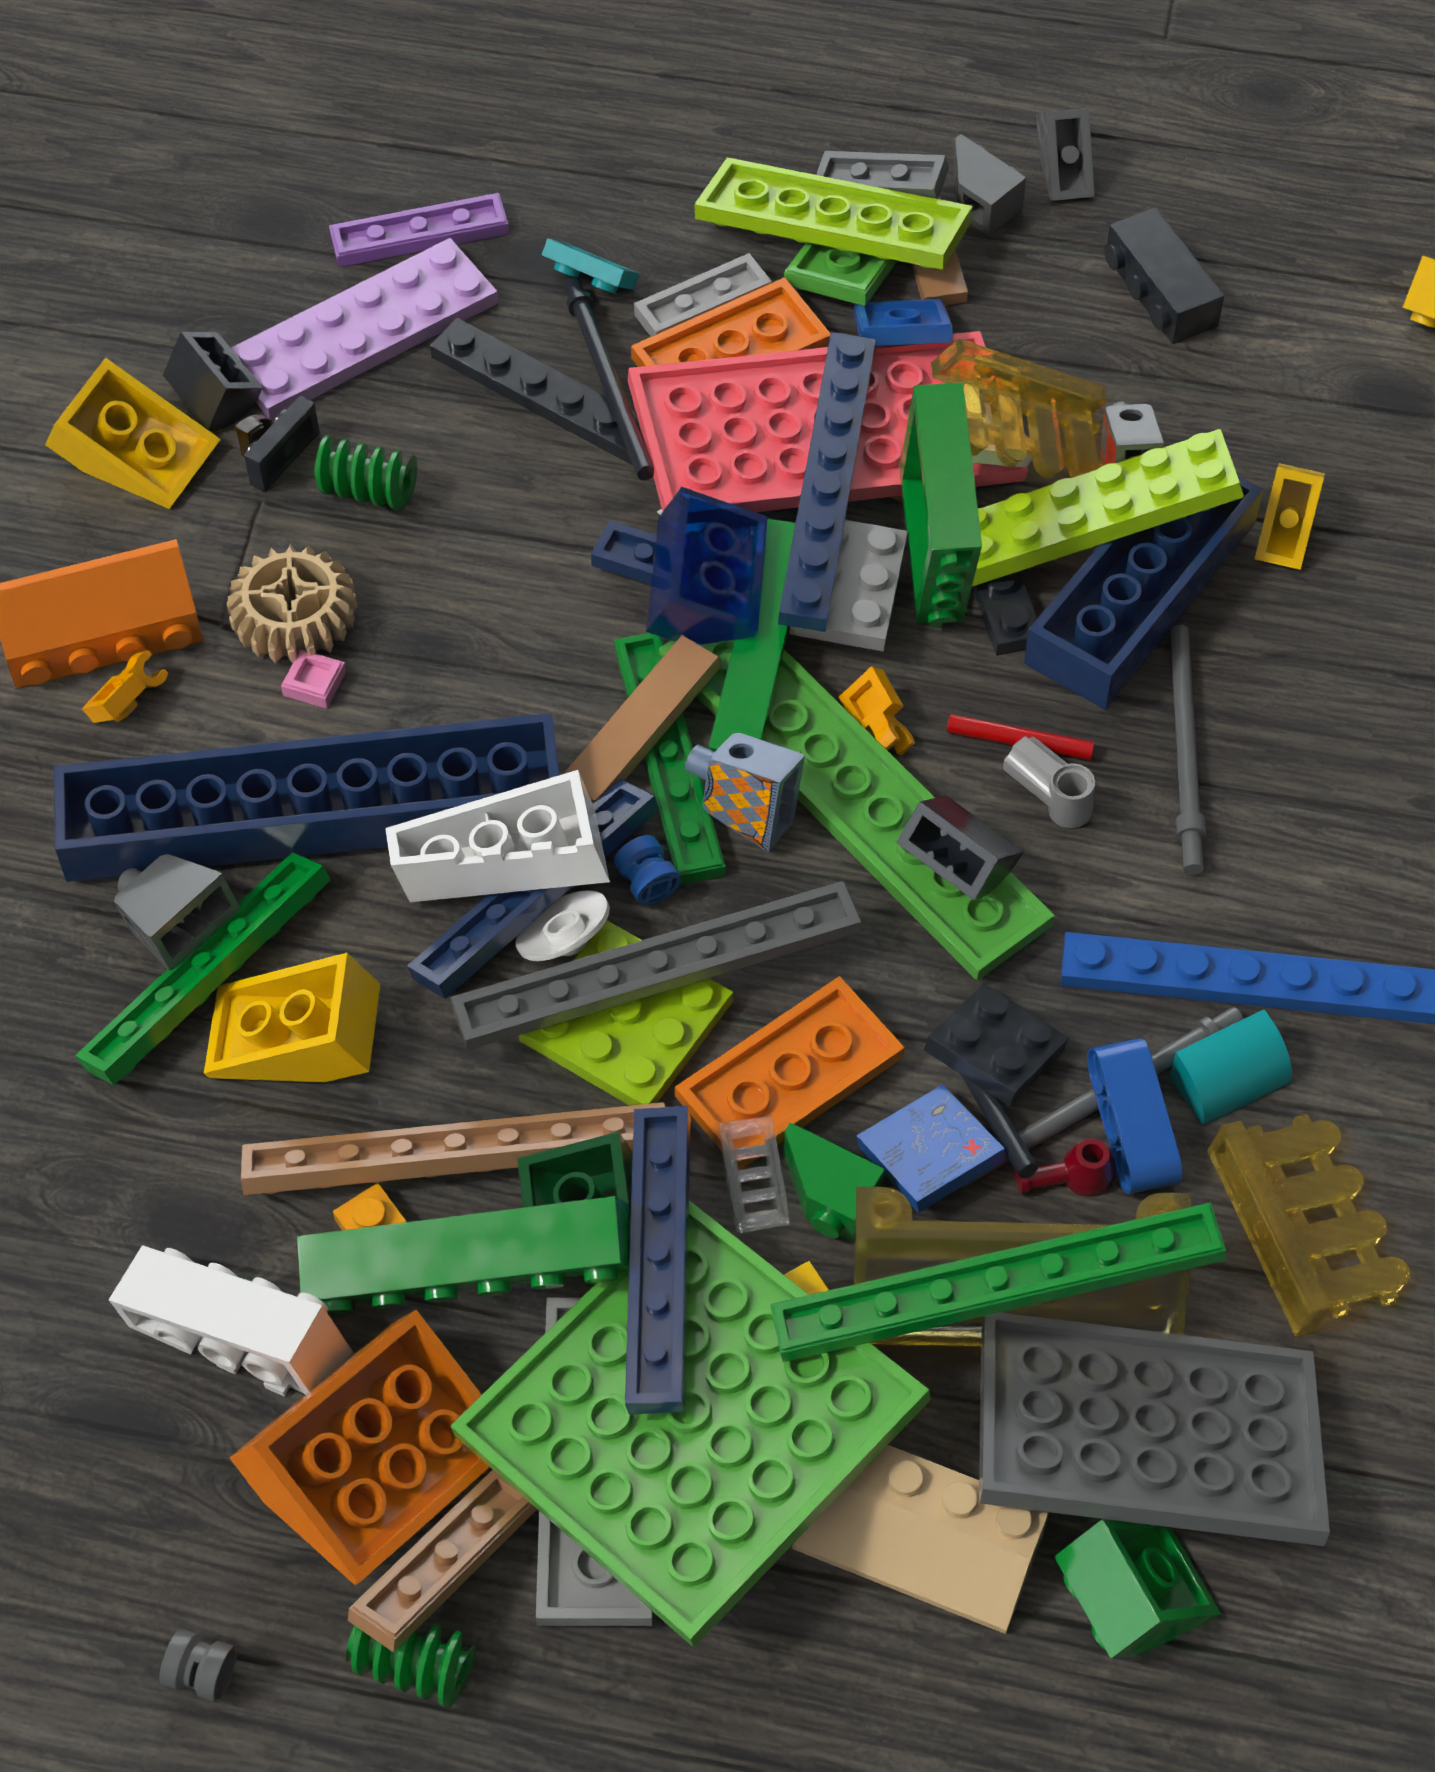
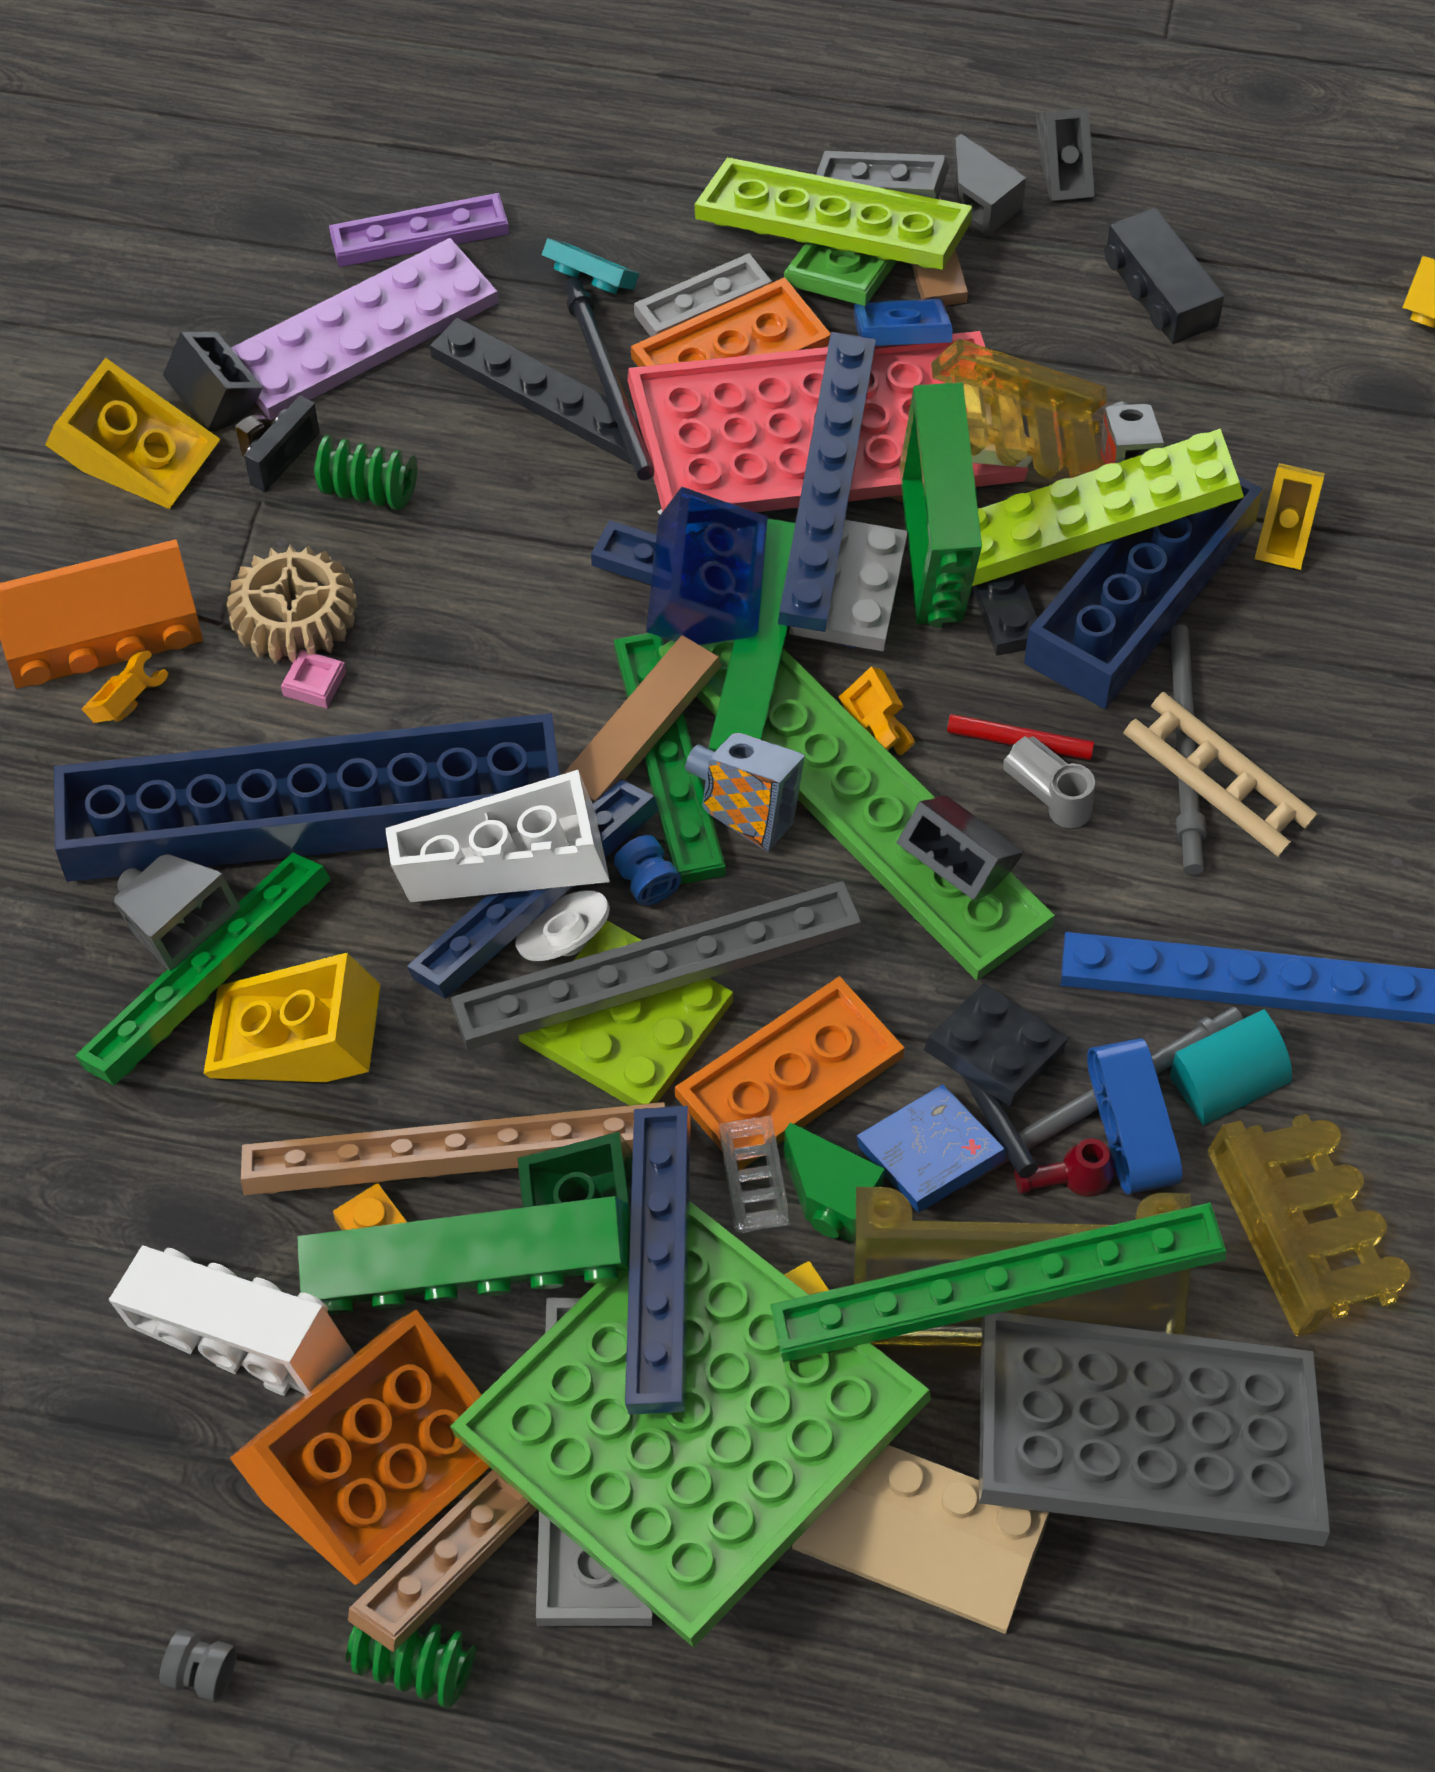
(1135, 1586): green slope -> none
(1228, 799): none -> tan bar

